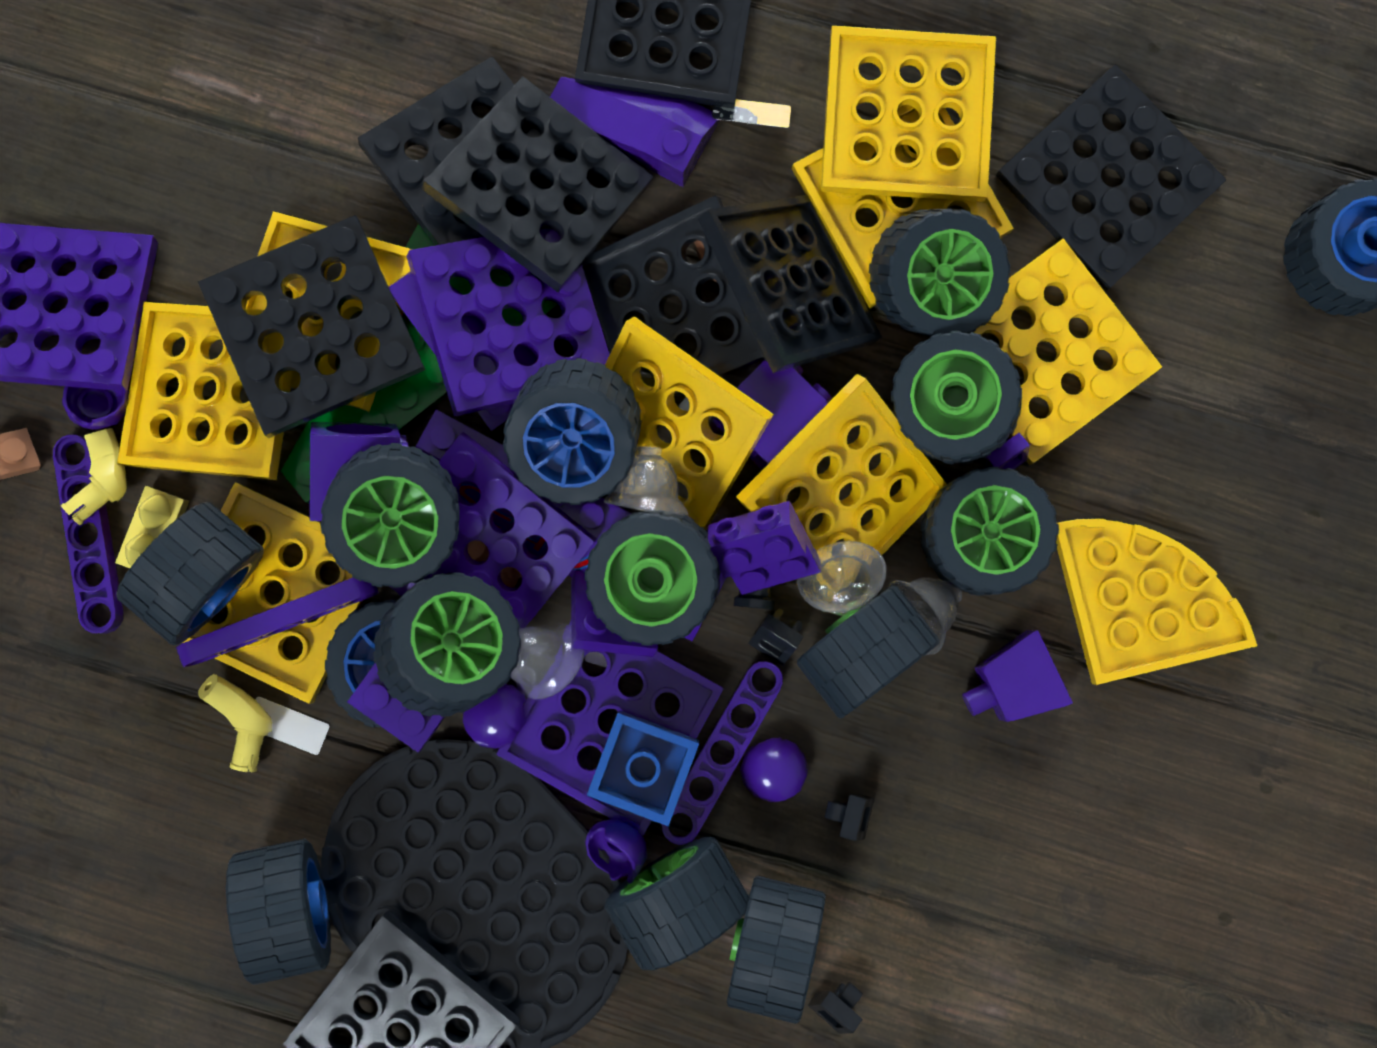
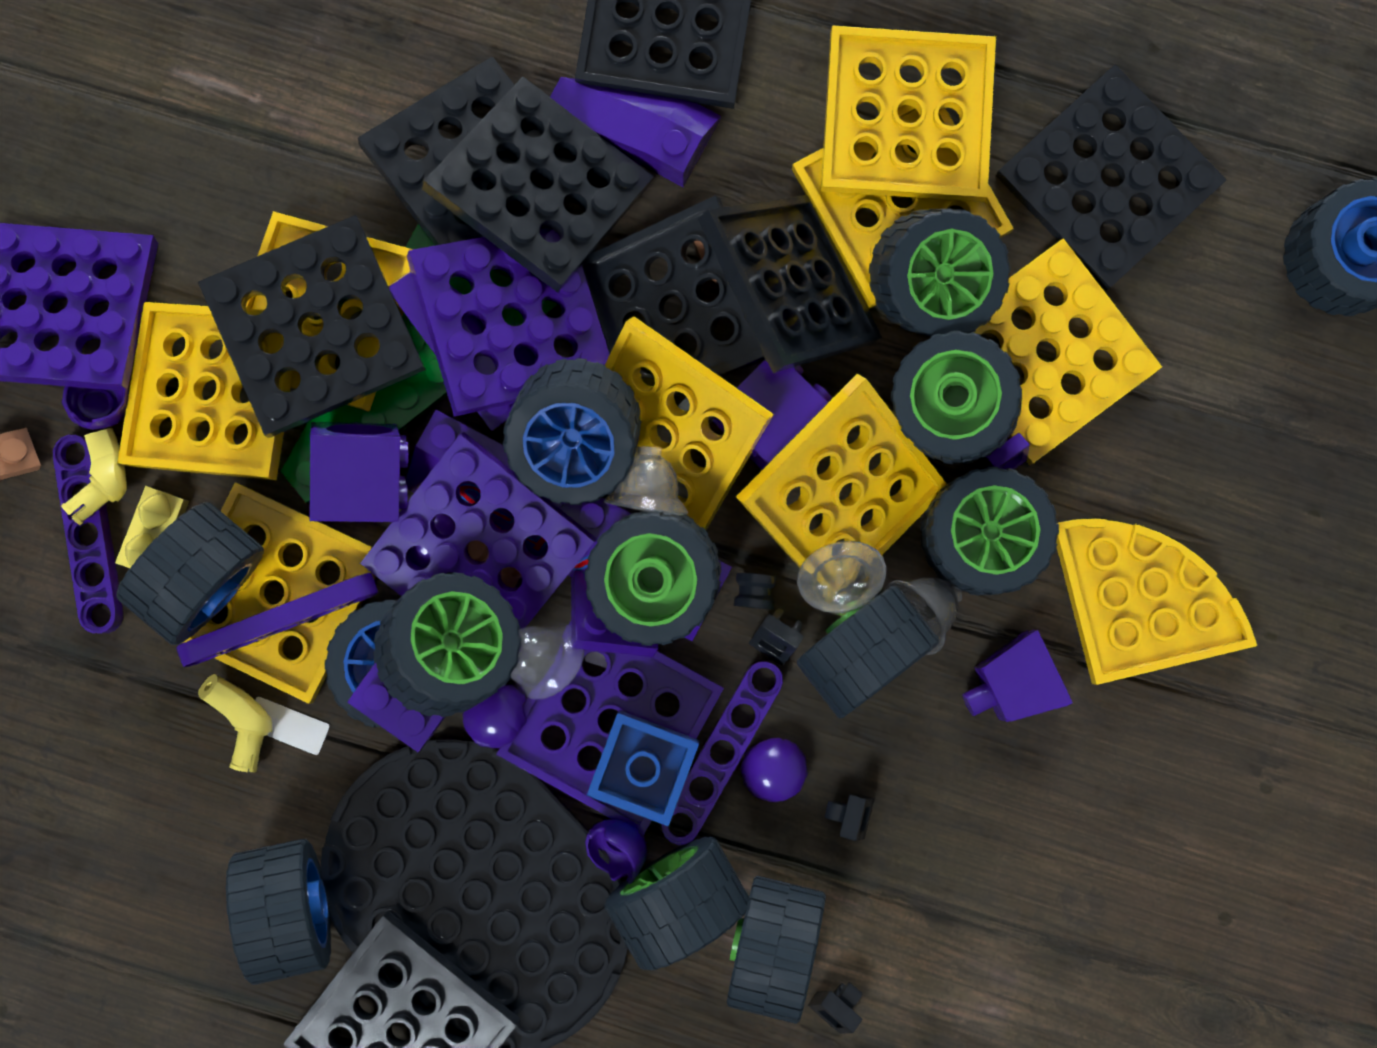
(390, 515): wheel -> none
(755, 113): sticker -> none
(763, 548): dark purple plate -> none

